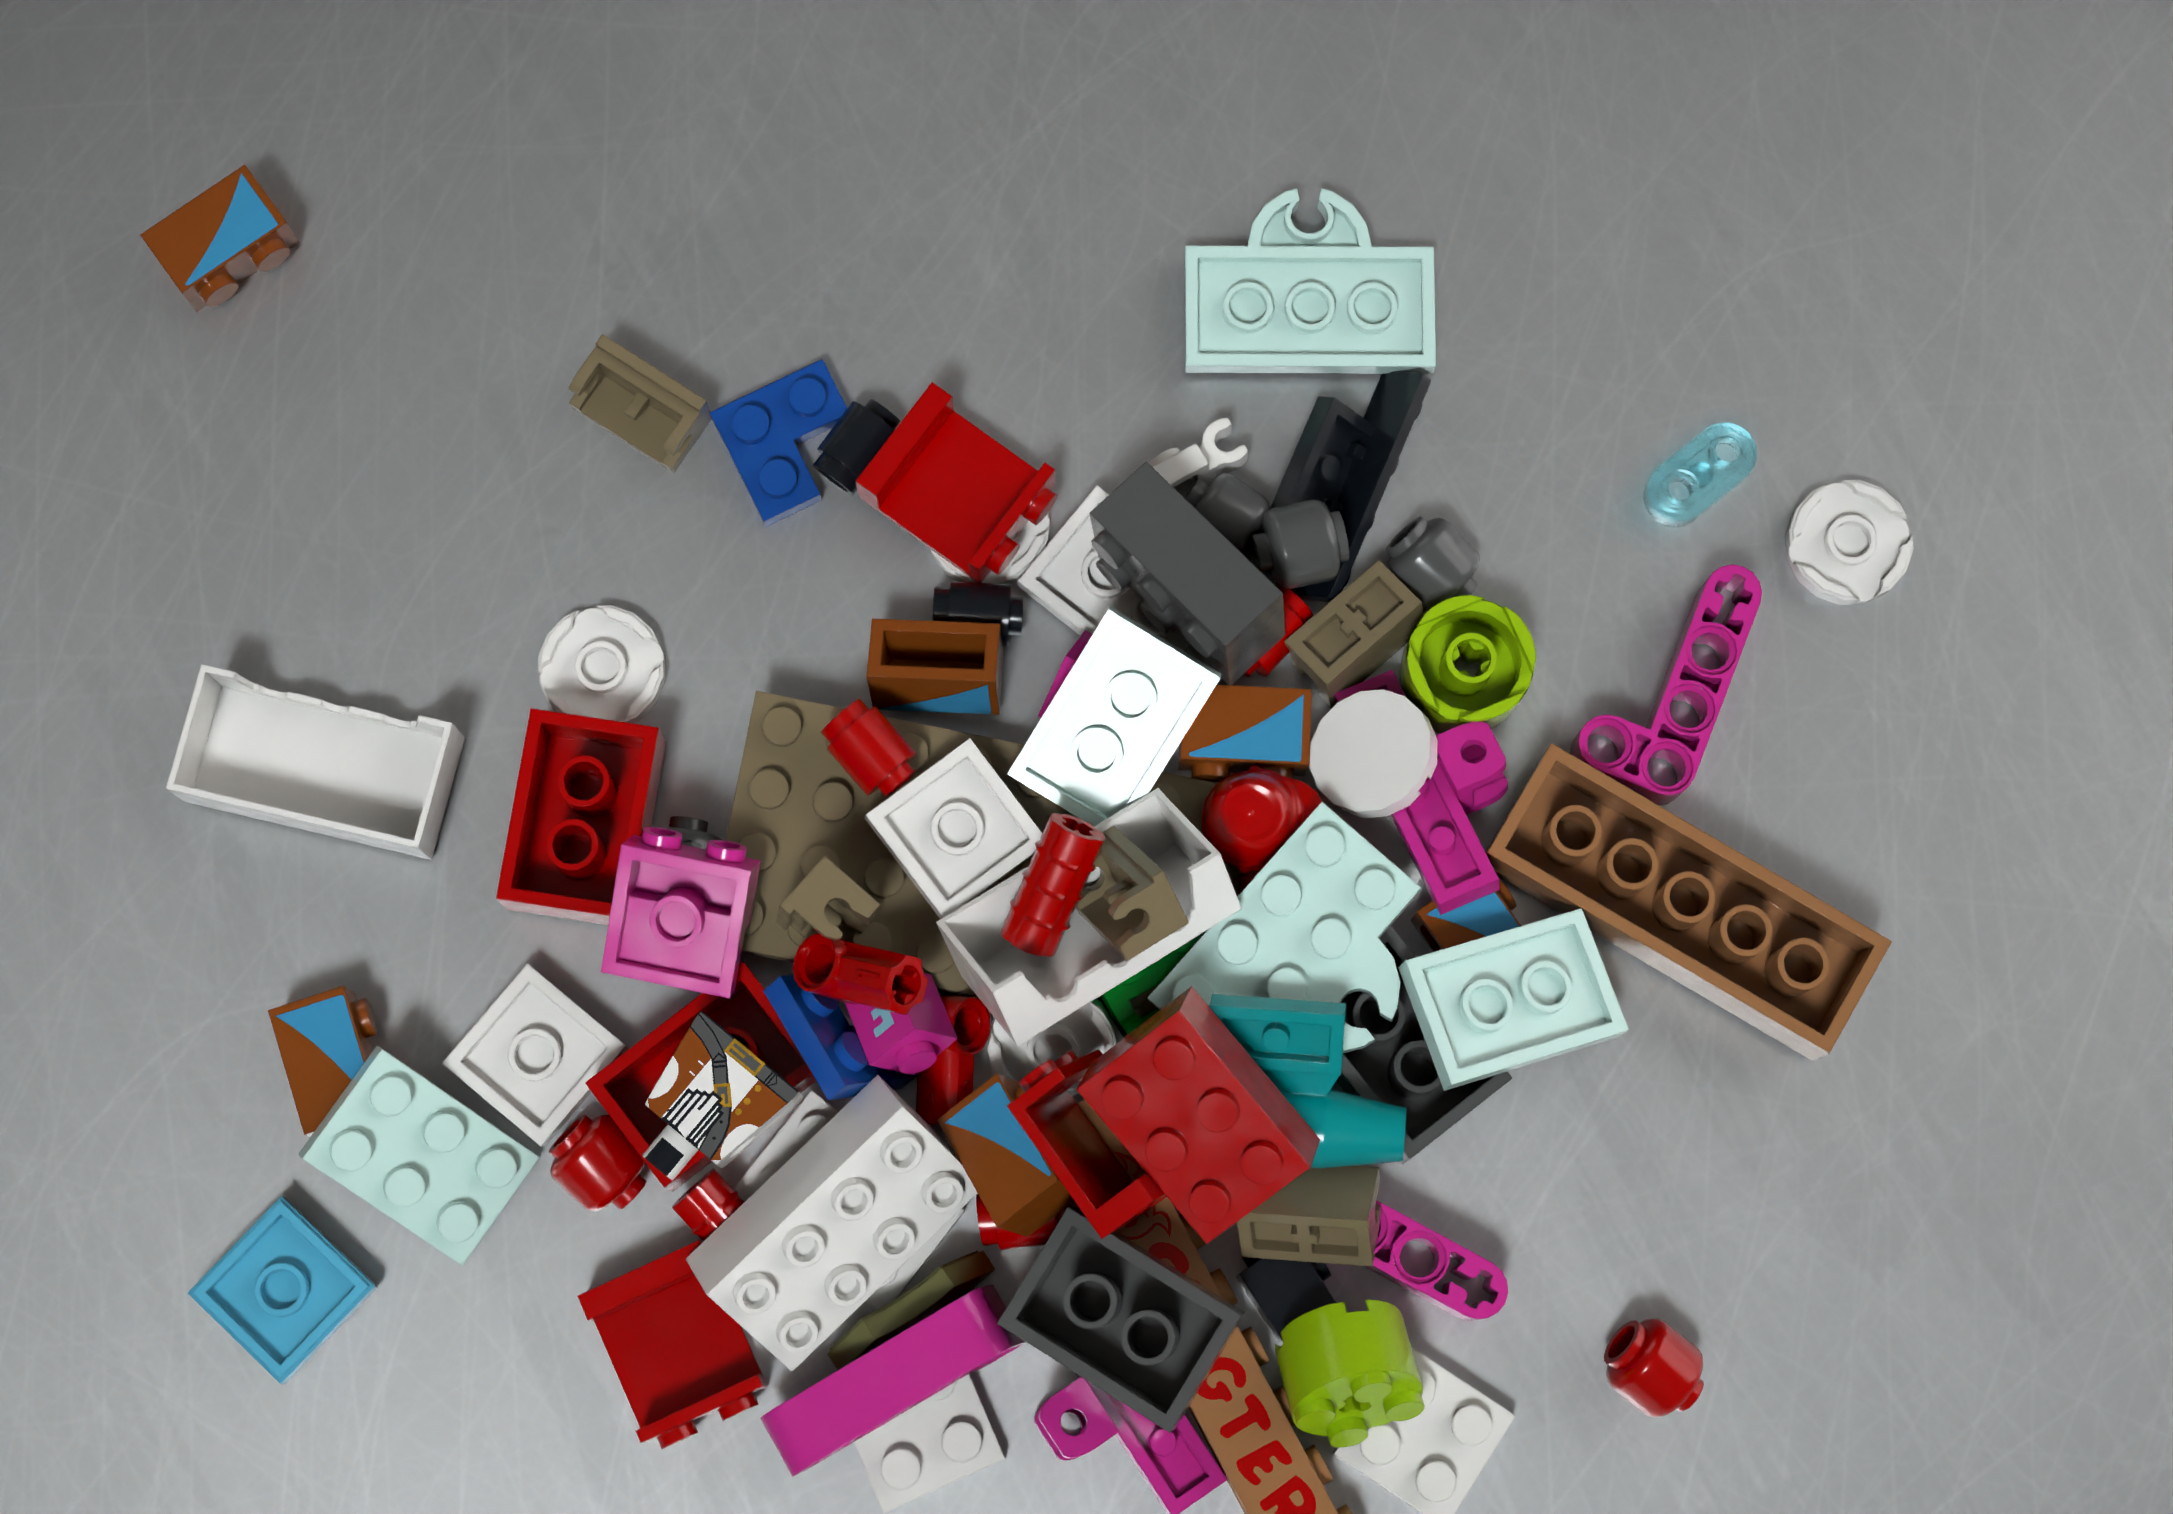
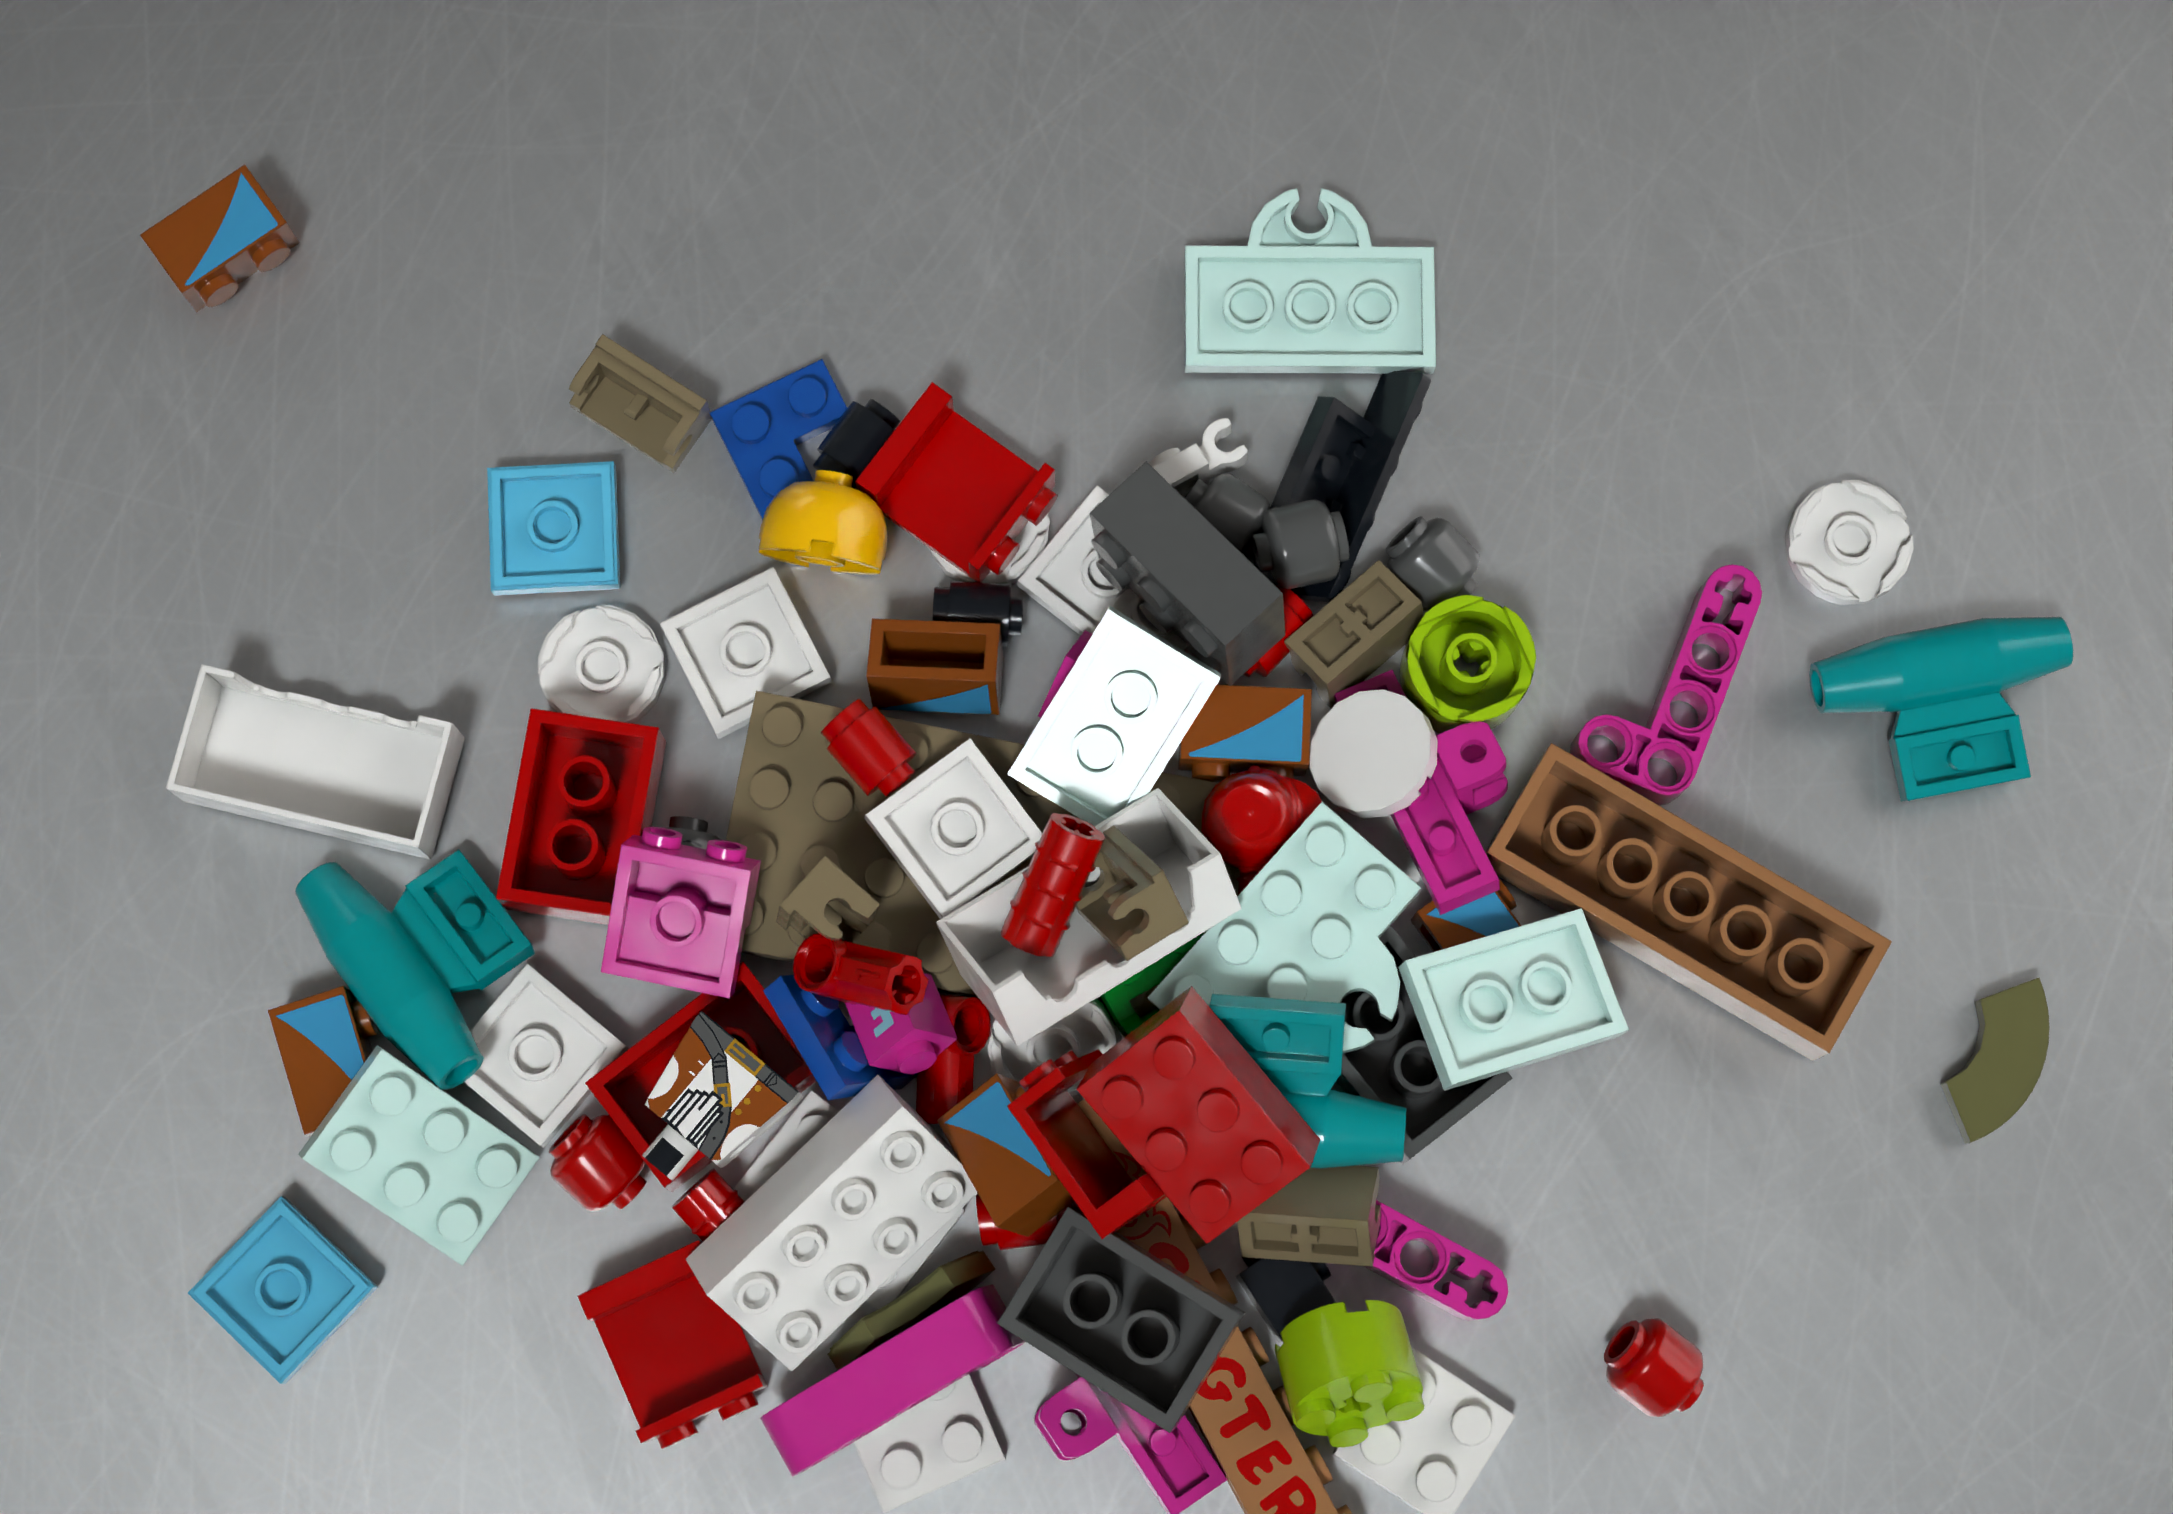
(407, 962): none -> teal plate
(553, 528): none -> medium azure plate
(744, 645): none -> white plate
(825, 526): none -> yellow cylinder
(1702, 473): clear light blue plate -> none
(1945, 687): none -> teal plate
(2005, 1060): none -> olive tile

